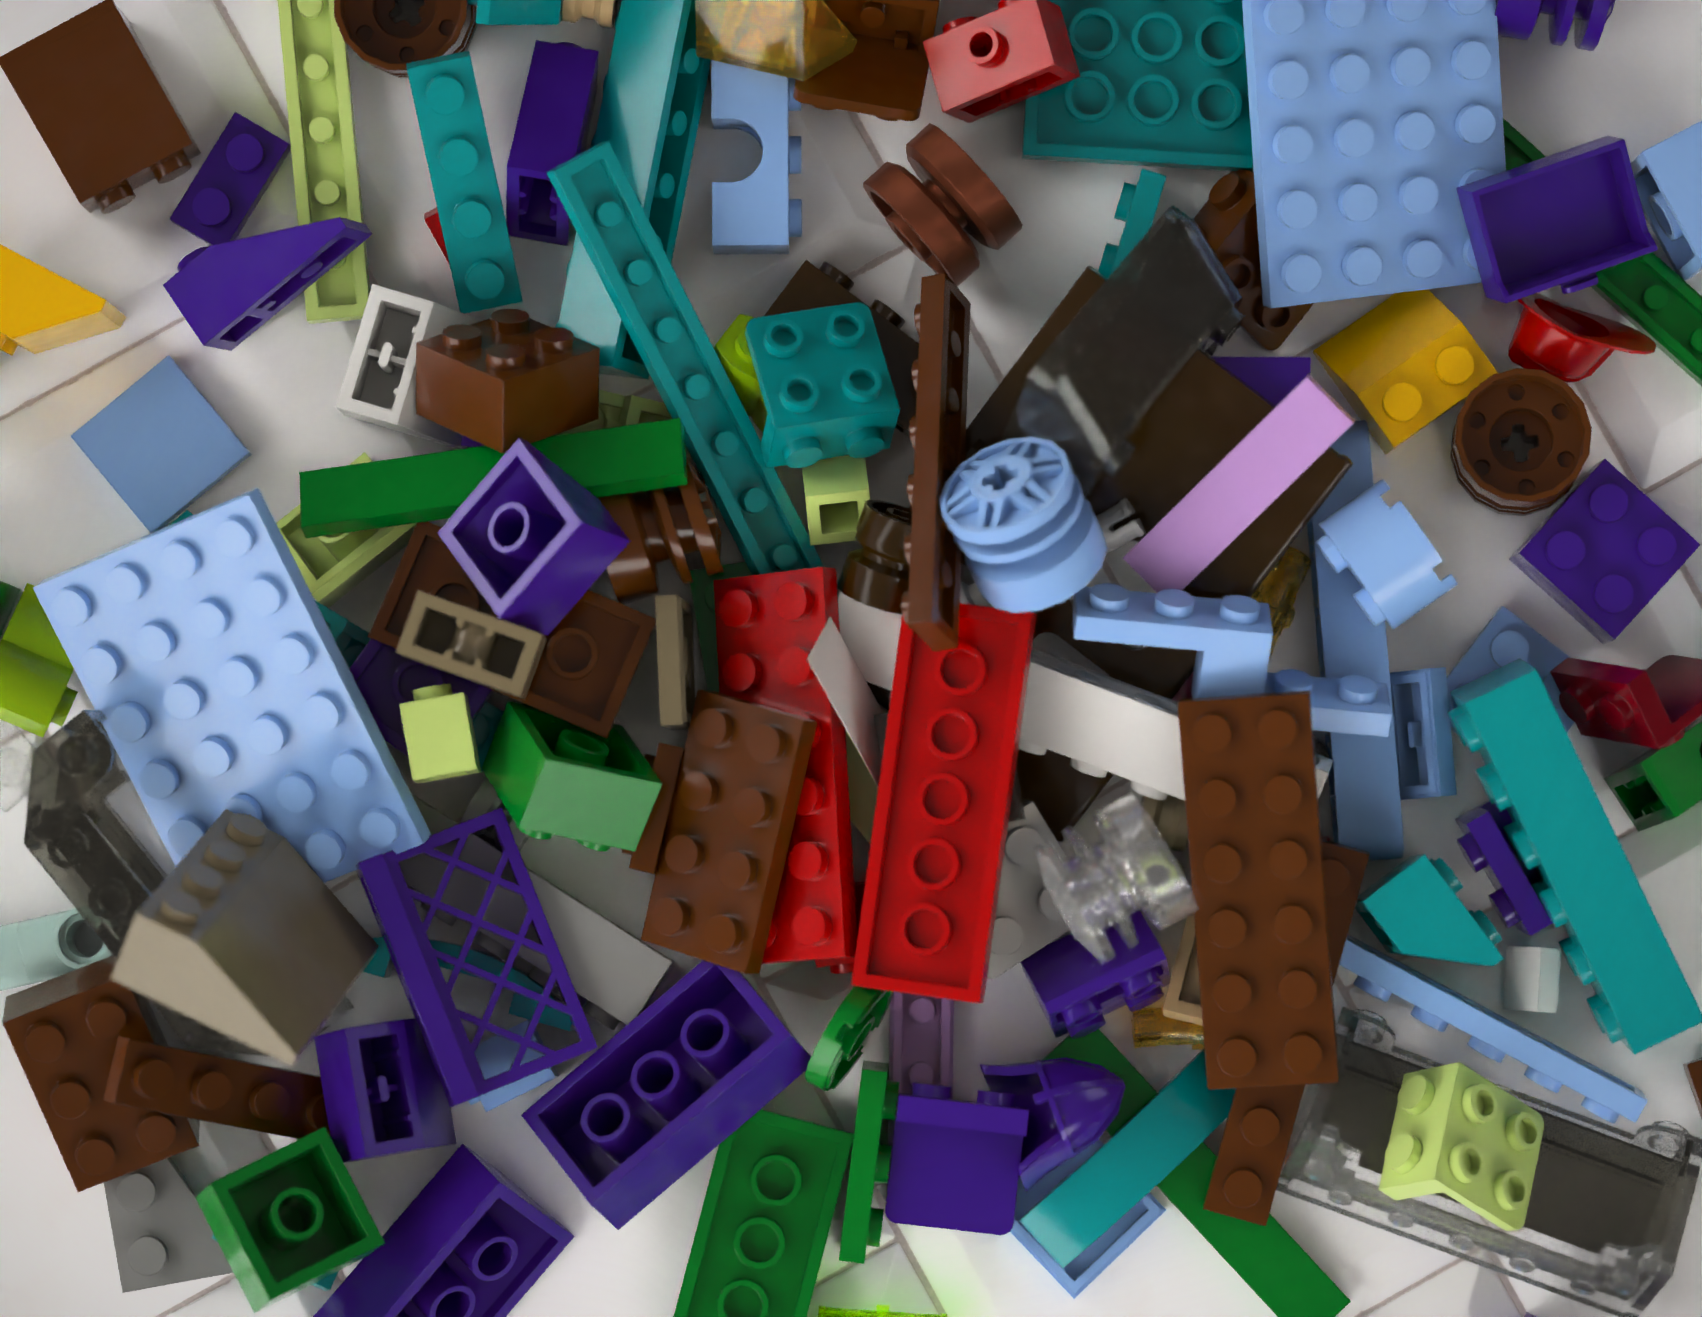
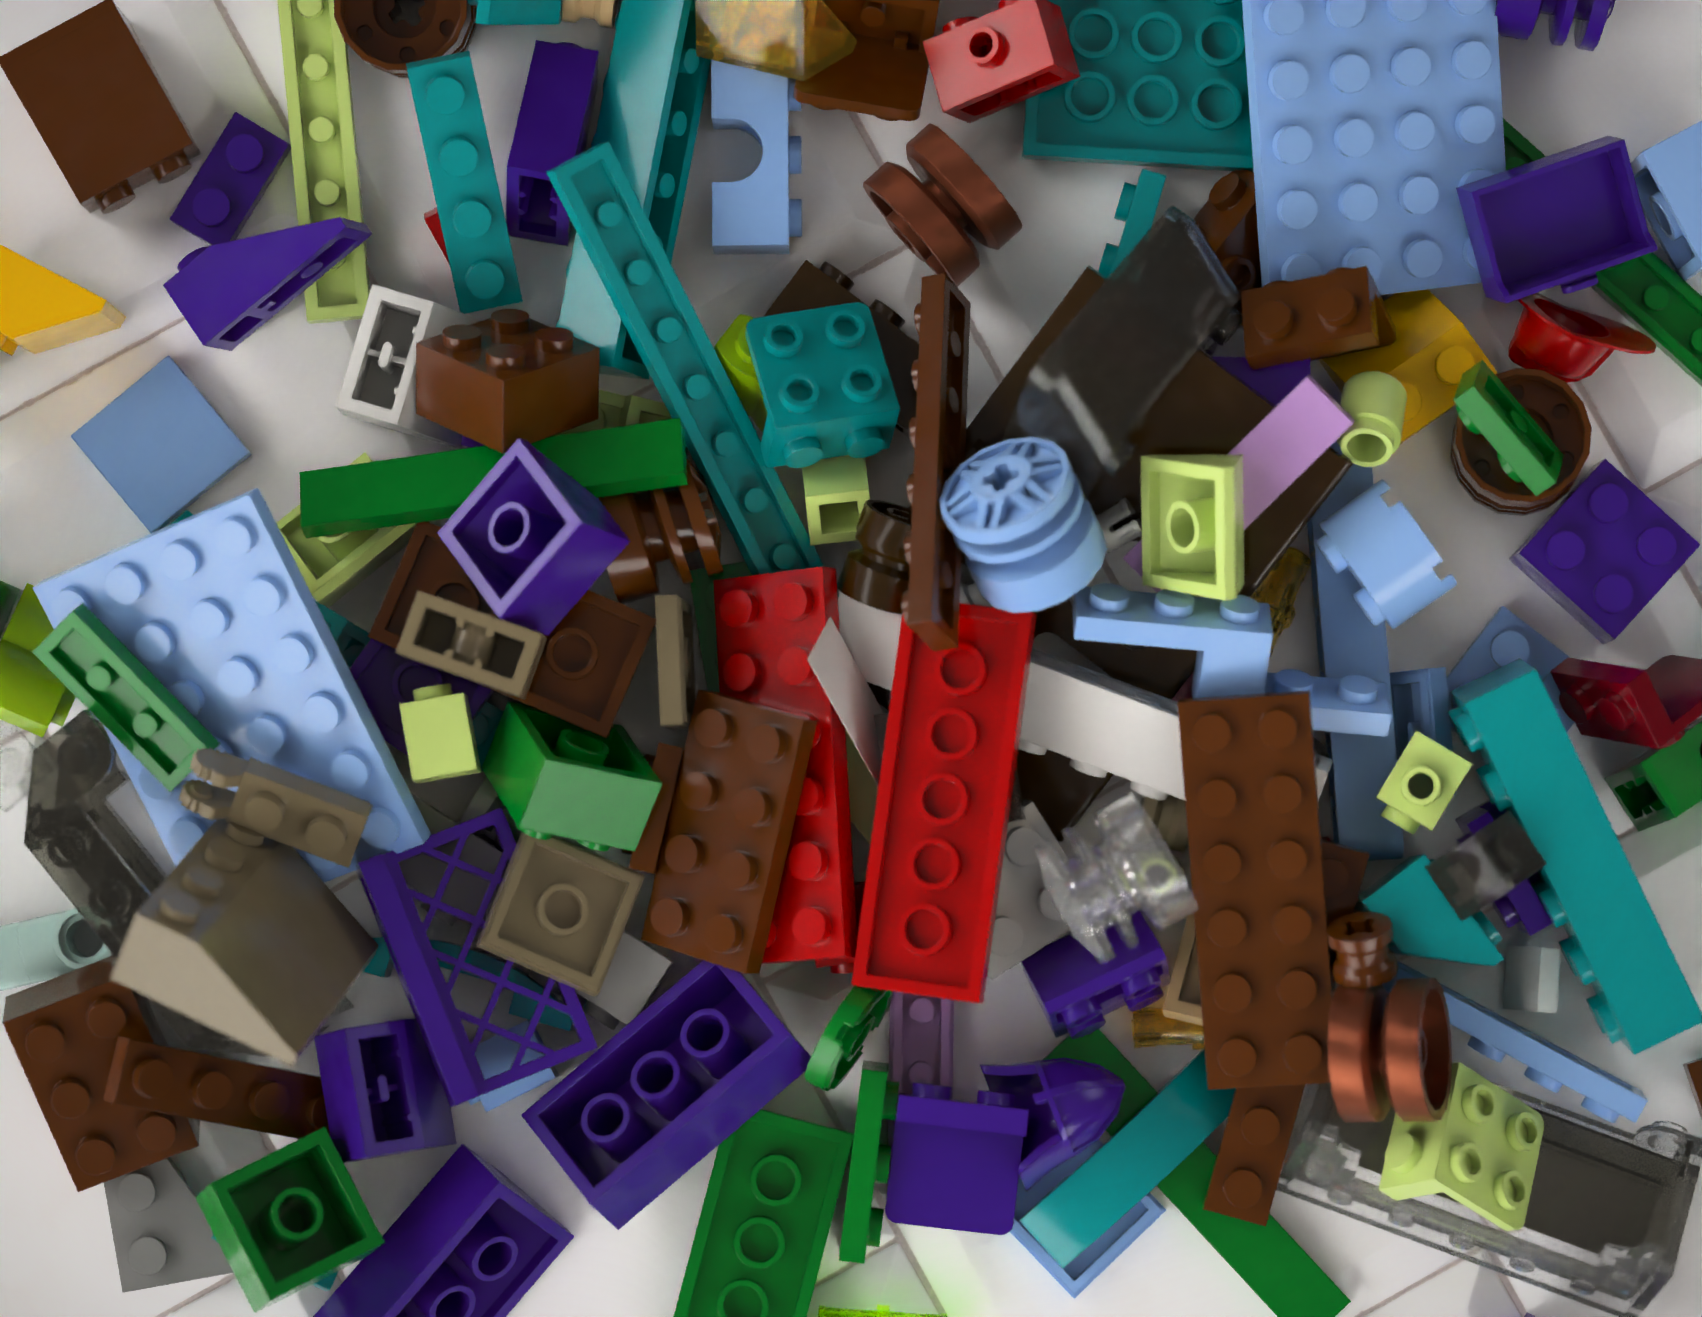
(124, 696): none -> green plate
(276, 804): none -> dark tan hinge
(561, 912): none -> dark tan tile
(1193, 524): none -> yellowish green slope
(1314, 318): none -> reddish brown bracket
(1362, 950): none -> reddish brown wheel
(1378, 408): none -> yellowish green brick
(1390, 1051): none -> copper wheel
(1422, 784): none -> yellowish green brick
(1485, 865): none -> clear smoke brick
(1520, 442): none -> green plate

